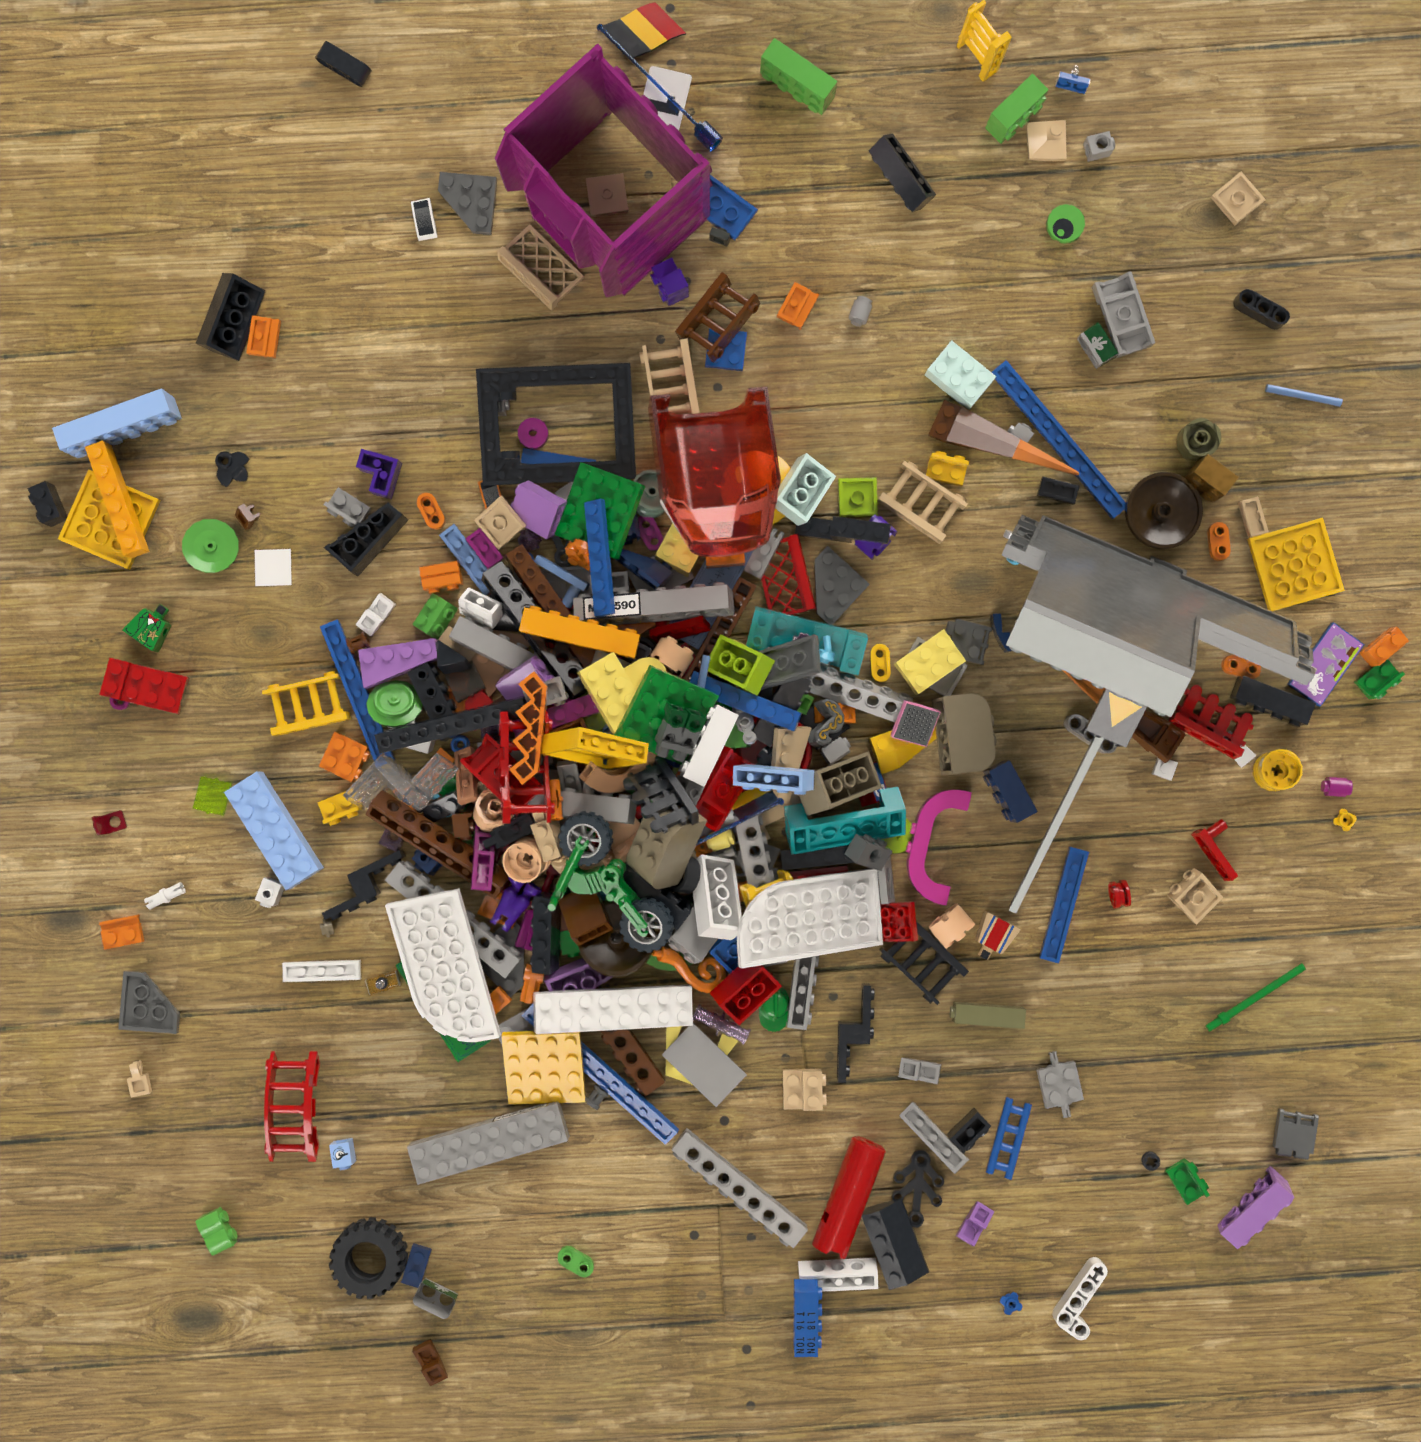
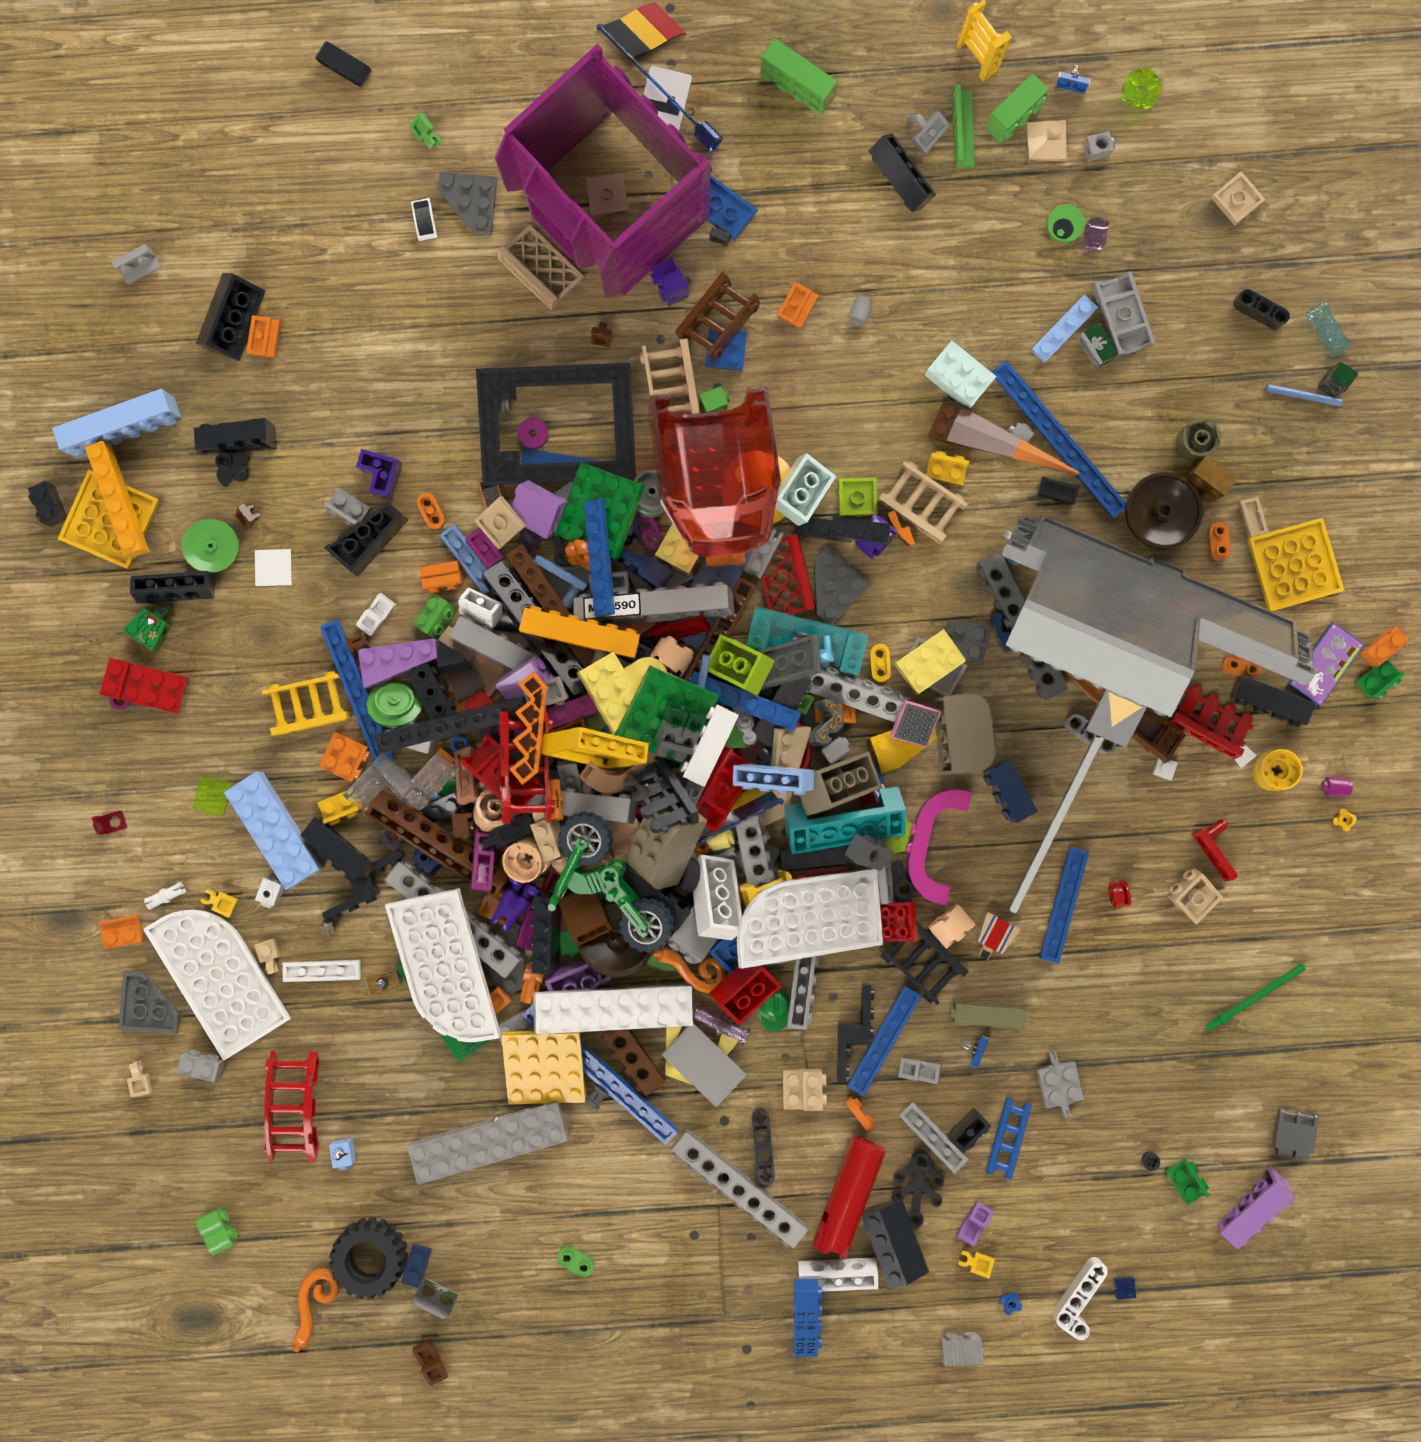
(137, 264): none -> light grey bracket
(172, 587): none -> black brick
(201, 1066): none -> light grey brick
(217, 978): none -> white plate
(222, 904): none -> yellow plate
(235, 436): none -> black wedge
(267, 952): none -> tan plate
(305, 1329): none -> orange plant
(338, 850): none -> black brick
(423, 131): none -> bright green plate
(601, 336): none -> reddish brown tile
(715, 400): none -> bright green brick
(763, 1146): none -> black beam
(866, 1120): none -> orange plate
(884, 1040): none -> blue plate
(900, 878): none -> black axle
(903, 534): none -> orange slope
(930, 130): none -> light grey plate
(961, 1349): none -> light grey brick
(963, 128): none -> bright green fence
(977, 1051): none -> blue piece
(980, 1264): none -> yellow plate
(997, 563): none -> dark grey brick
(1064, 328): none -> light blue plate
(1095, 233): none -> brick
(1124, 1287): none -> clear blue plate
(1151, 84): none -> clear neon green plate
(1328, 329): none -> clear light blue plate
(1337, 377): none -> piece

